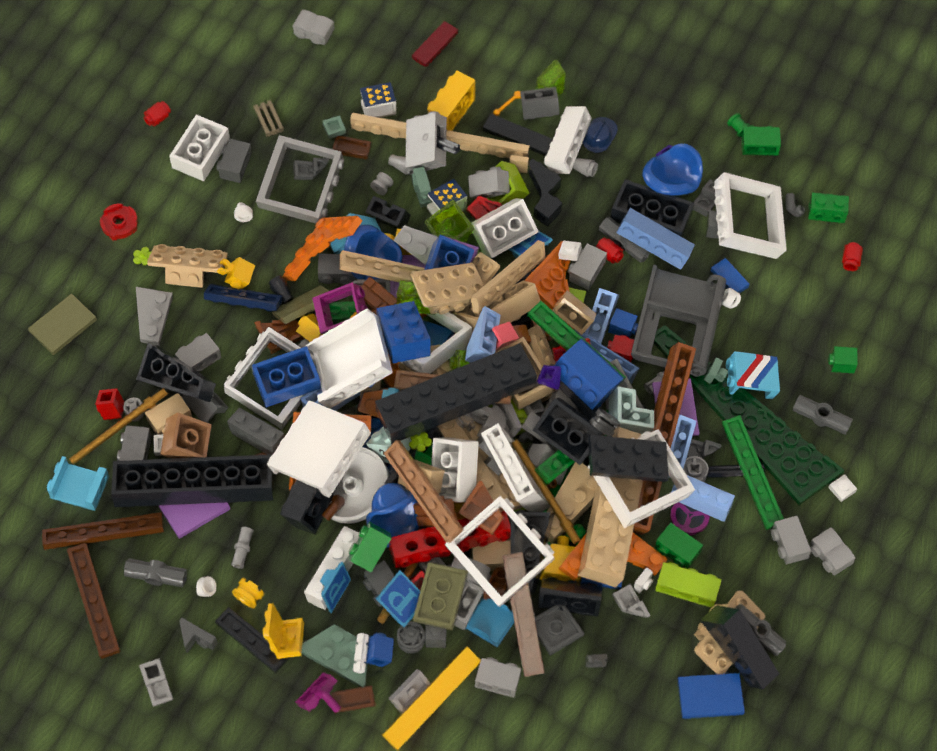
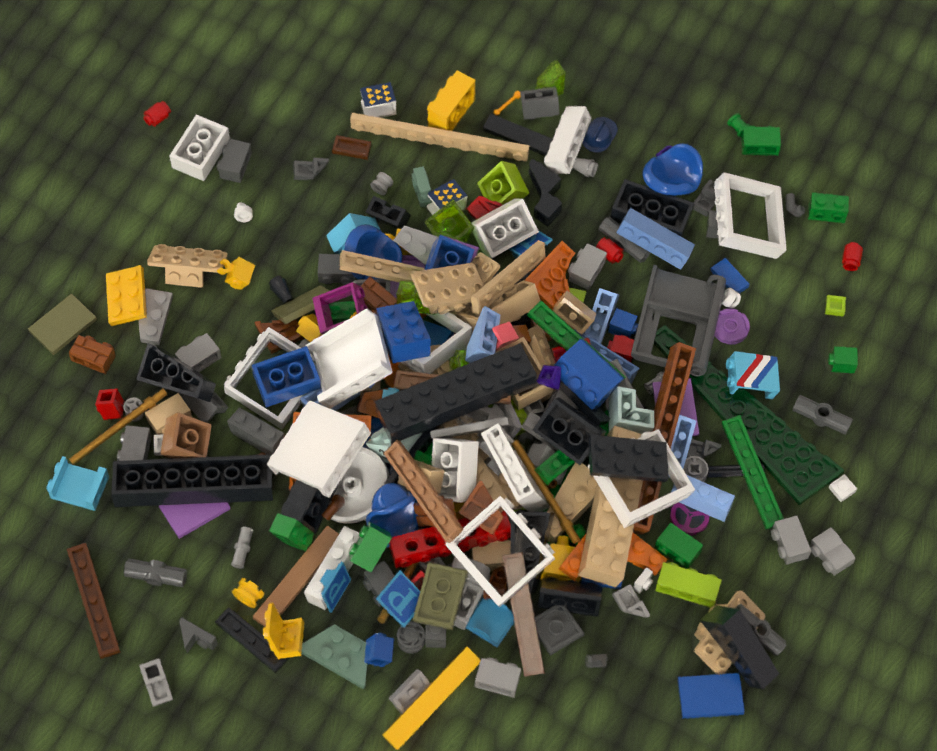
(92, 354): none -> dark orange brick
(102, 531): reddish brown plate -> none
(122, 230): red plate -> none
(126, 295): none -> yellow plate
(141, 256): lime plant -> none
(206, 586): white tile -> none
(242, 297): dark blue plate -> none
(264, 107): dark tan tile -> none
(272, 171): light grey window -> none
(291, 532): none -> green brick
(298, 575): none -> medium nougat tile
(313, 27): light grey brick -> none
(319, 690): magenta plate -> none
(325, 232): orange plate -> none
(334, 127): sand green tile -> none
(354, 698): reddish brown tile -> none
(361, 653): white axle -> none
(399, 163): light grey cone -> none
(420, 442): lime plant -> none
(427, 142): piece -> none
(435, 44): dark red tile -> none
(470, 428): none -> light grey tile
(489, 183): light grey brick -> none
(520, 162): tan tile -> none
(570, 250): white plate -> none
(605, 422): dark grey wheel -> none
(716, 372): sand green tile -> none
(732, 326): none -> medium lavender tile
(835, 305): none -> lime tile

